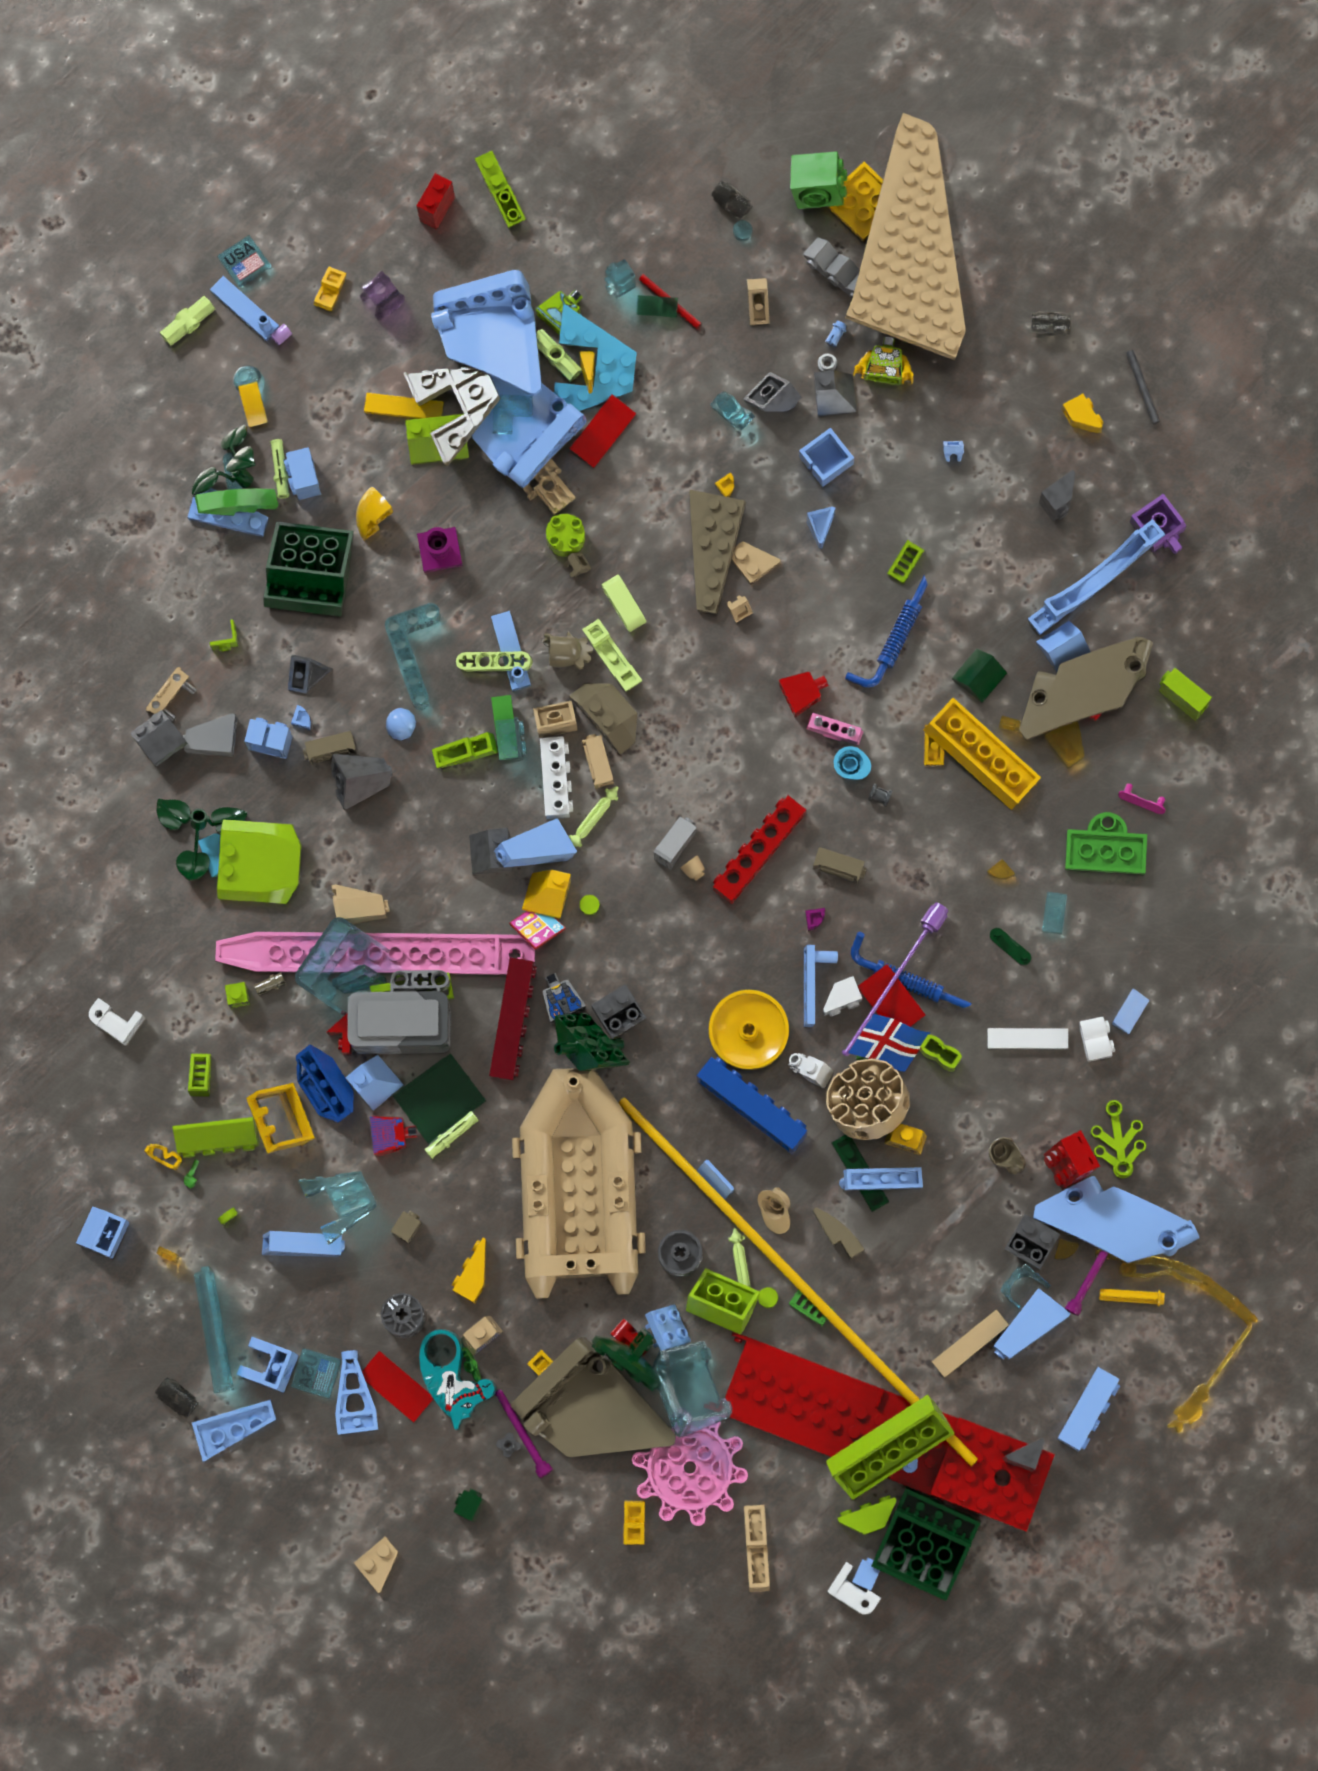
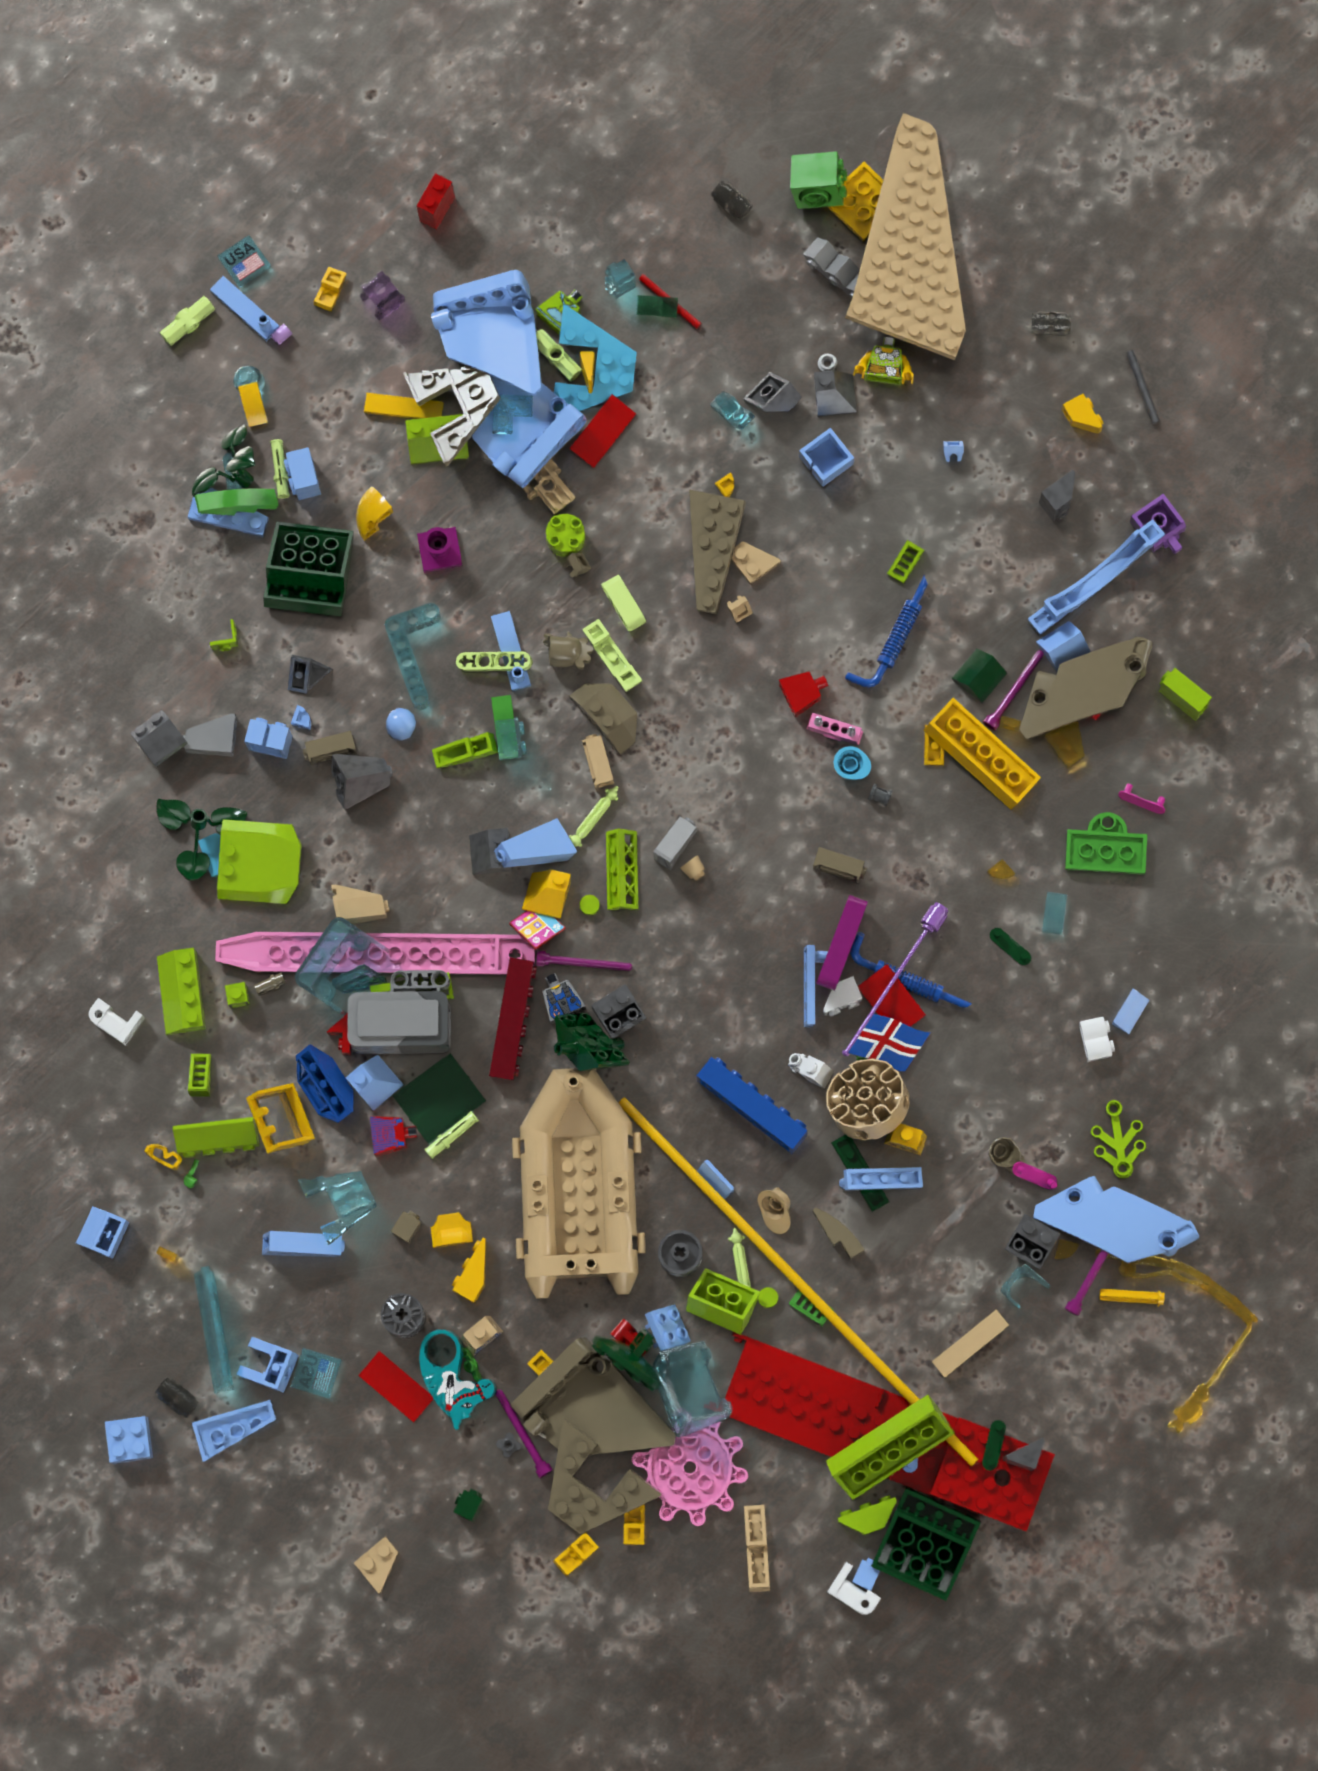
(128, 1440): none -> light blue brick
(168, 692): tan piece -> none
(181, 991): none -> lime slope
(227, 1216): lime tile -> none
(357, 1421): light blue plate -> none
(451, 1230): none -> yellow slope
(499, 189): lime slope -> none
(545, 958): none -> magenta piece
(555, 719): tan slope -> none
(555, 777): white brick -> none
(575, 1554): none -> yellow slope
(579, 1504): none -> dark tan wing
(618, 868): none -> lime fence
(731, 891): red brick -> none
(742, 230): clear light blue tile -> none
(748, 1029): yellow dish -> none
(758, 301): tan slope -> none
(814, 918): magenta tile -> none
(819, 524): light blue slope -> none
(836, 333): light blue pin -> none
(842, 942): none -> magenta beam
(945, 1055): lime brick -> none
(993, 720): none -> magenta piece
(994, 1445): none -> dark green piece
(1027, 1038): white tile -> none
(1032, 1322): light blue slope -> none
(1034, 1175): none -> dark pink piece
(1071, 1160): red piece -> none
(1087, 1410): light blue brick -> none

